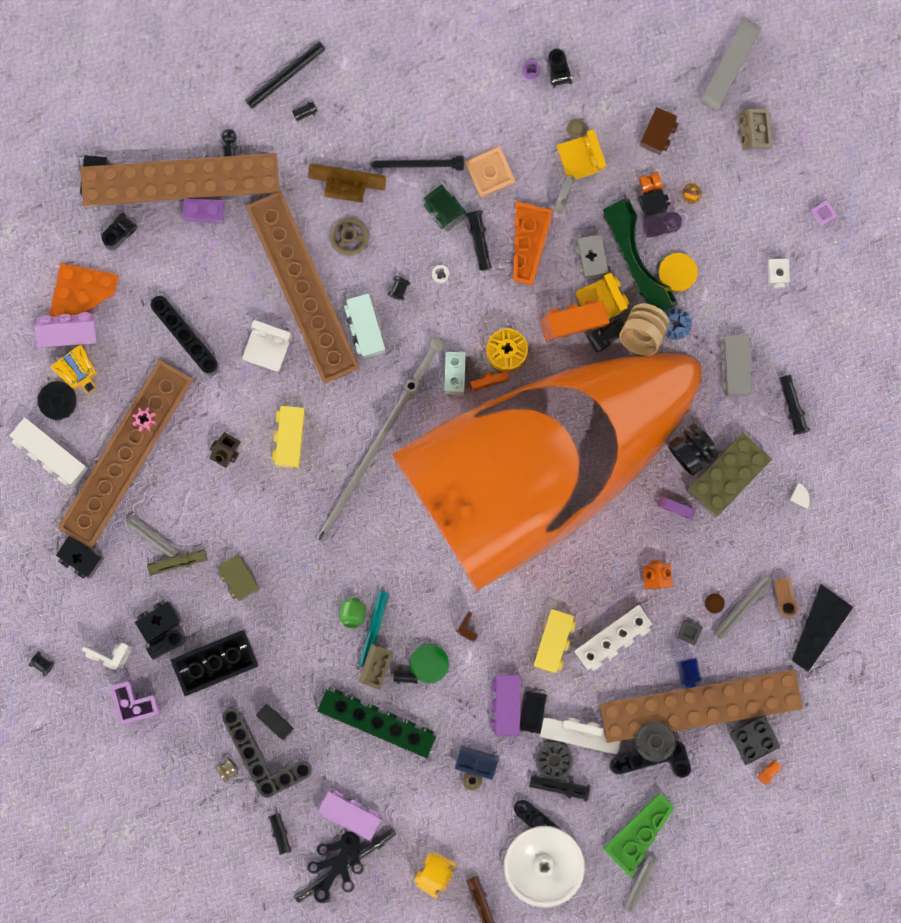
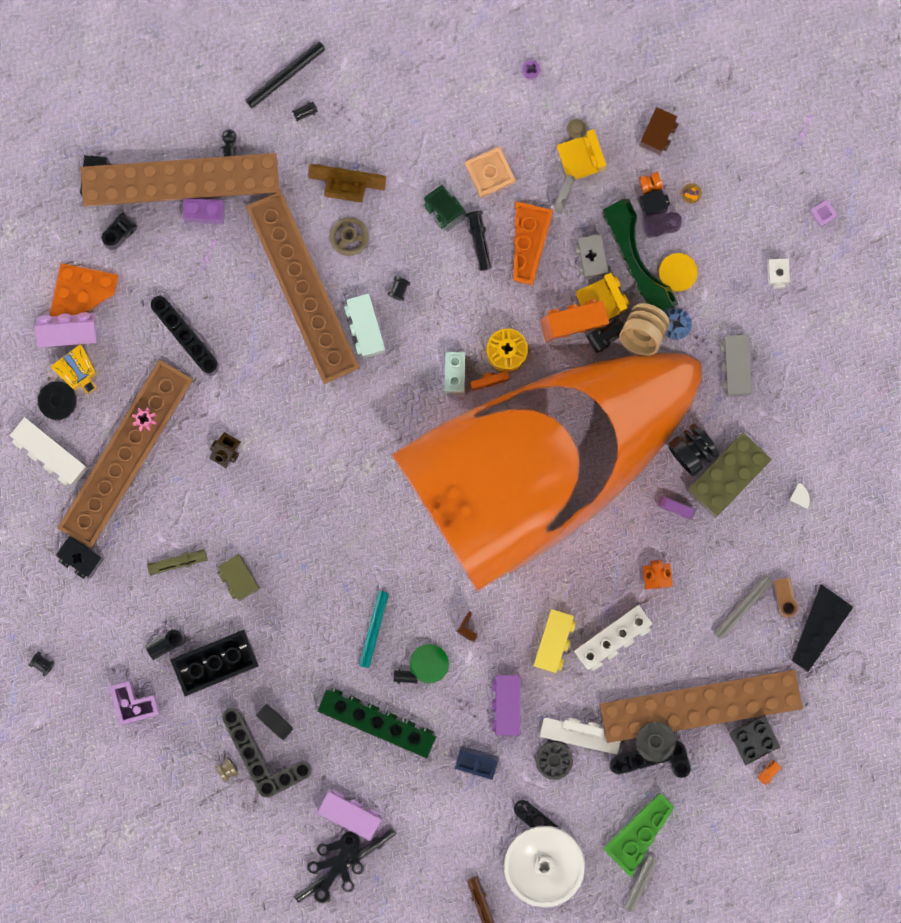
(120, 653): white bracket -> none
(152, 537): light grey axle -> none
(153, 631): black brick -> none
(267, 346): white bracket -> none
(279, 833): black pin -> none
(289, 437): light yellow brick -> none
(352, 613): bright green head -> none
(375, 666): dark tan bracket -> none
(435, 276): white bush -> none
(435, 874): yellow brick -> none
(436, 345): light grey bar -> none
(456, 163): black piece -> none
(467, 785): dark tan plate -> none
(533, 712): black tile -> none
(559, 72): black piece -> none
(569, 789): black pin -> none
(689, 632): dark grey tile -> none
(689, 672): clear blue brick -> none
(714, 603): reddish brown plate -> none
(730, 65): light grey beam -> none
(755, 129): dark tan bracket -> none
(795, 414): black pin -> none

